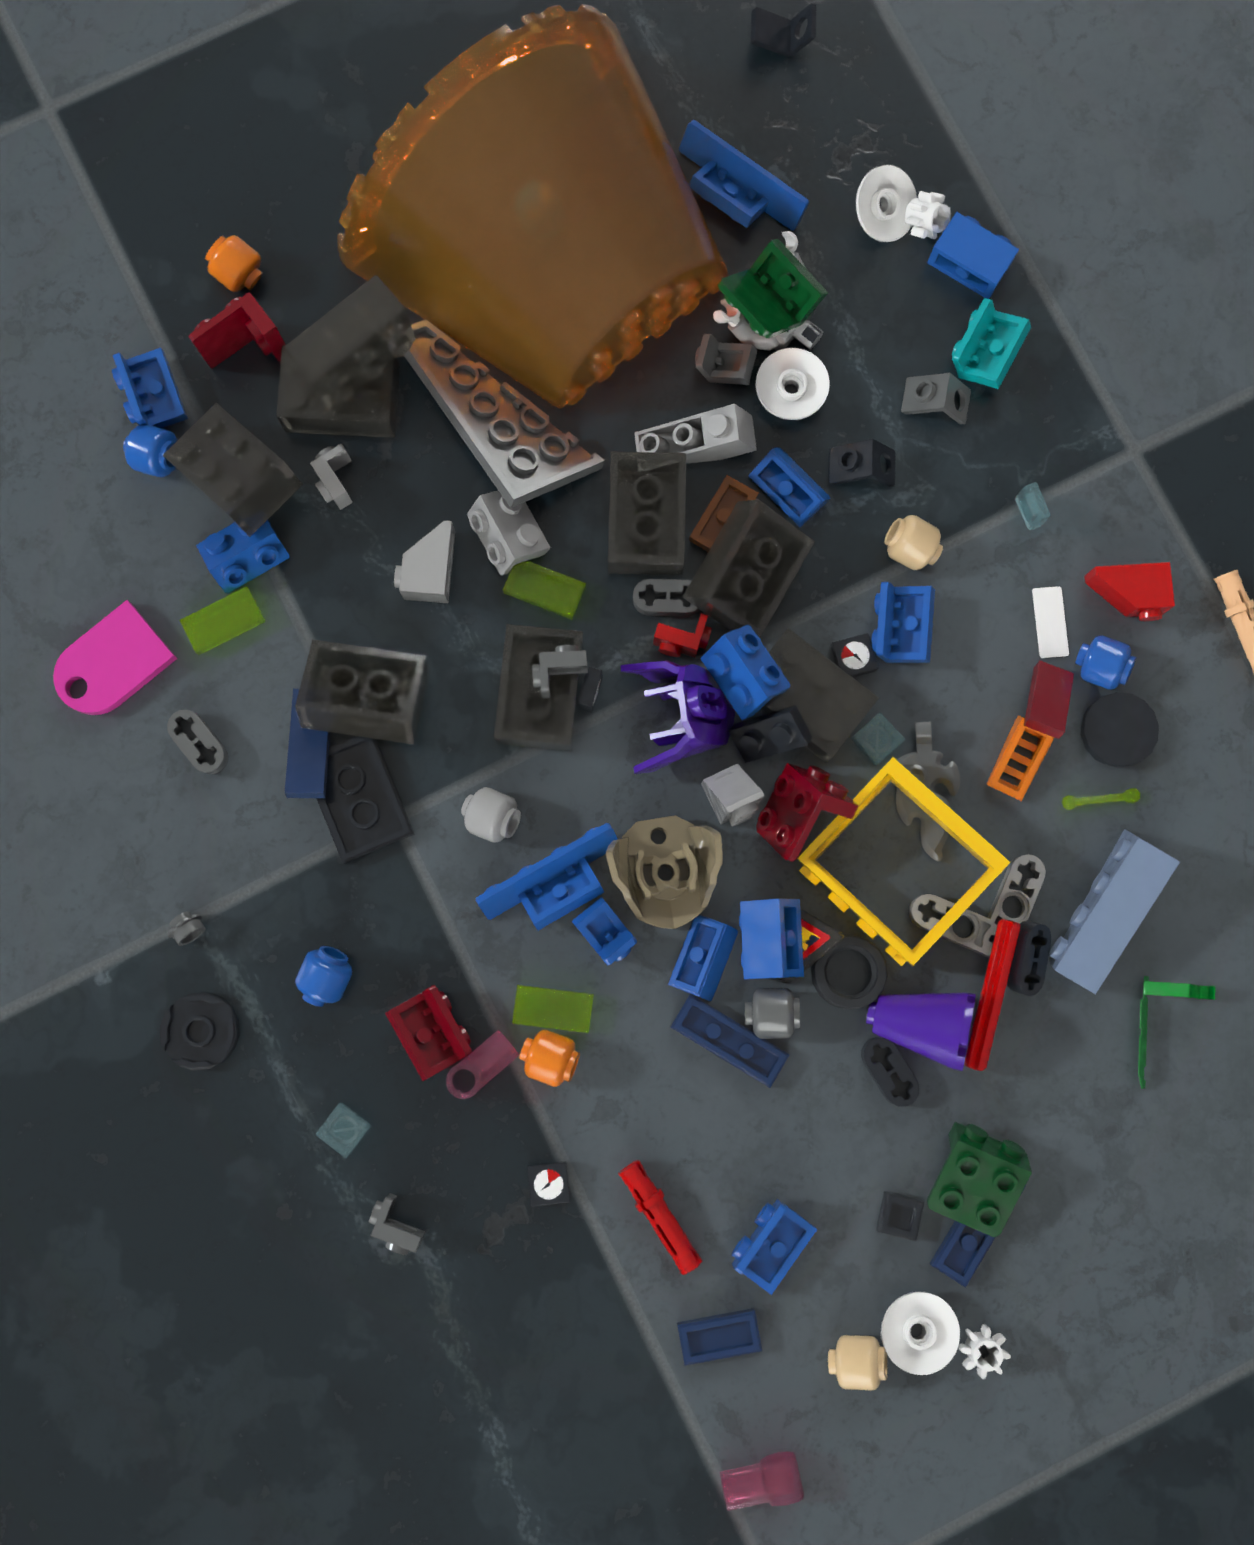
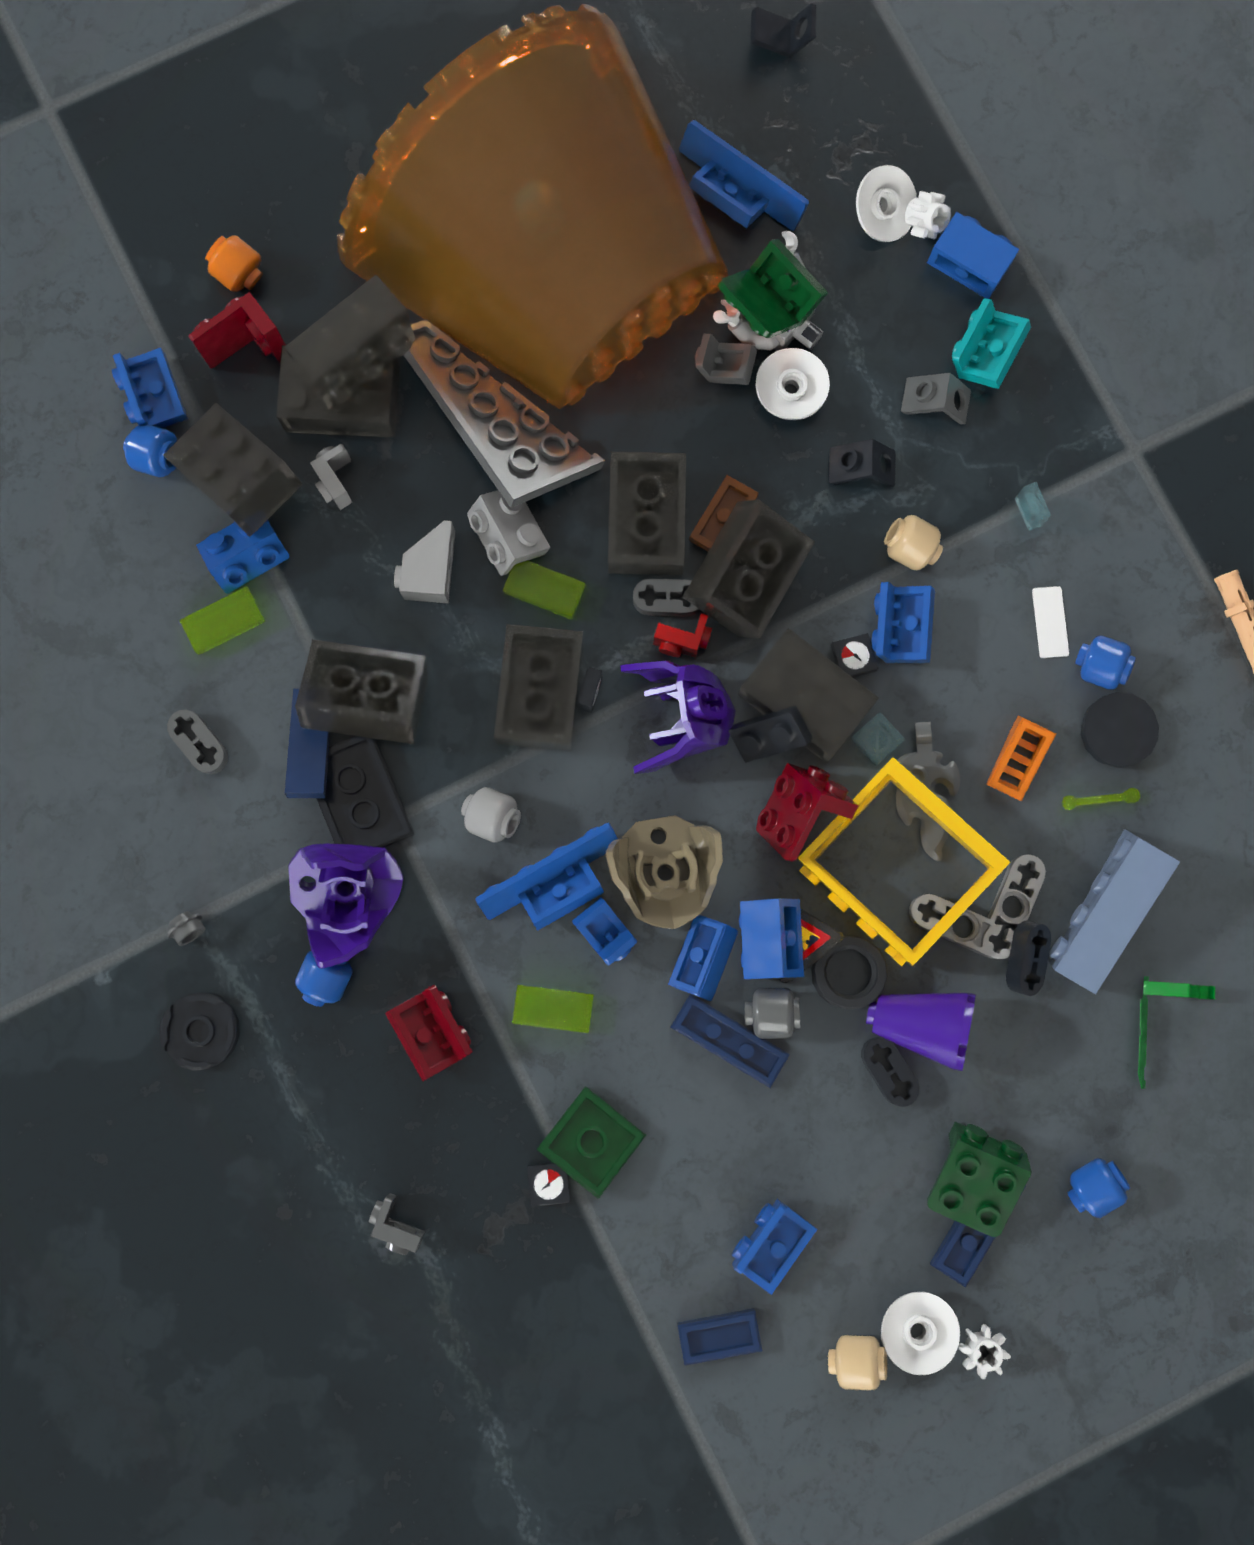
(114, 661): dark pink tile -> none
(343, 1130): clear light blue tile -> none
(347, 900): none -> dark purple piece
(484, 1063): clear pink piece -> none
(549, 1058): orange head -> none
(565, 660): dark grey bracket -> none
(591, 1142): none -> dark green tile
(651, 1203): red pin -> none
(703, 436): light grey slope -> none
(732, 795): light grey slope -> none
(745, 671): blue bracket -> none
(771, 1481): clear pink piece -> none
(789, 486): blue slope -> none
(900, 1216): black tile -> none
(992, 994): red axle -> none
(1049, 699): dark red tile -> none
(1098, 1188): none -> blue head
(1135, 588): red slope -> none

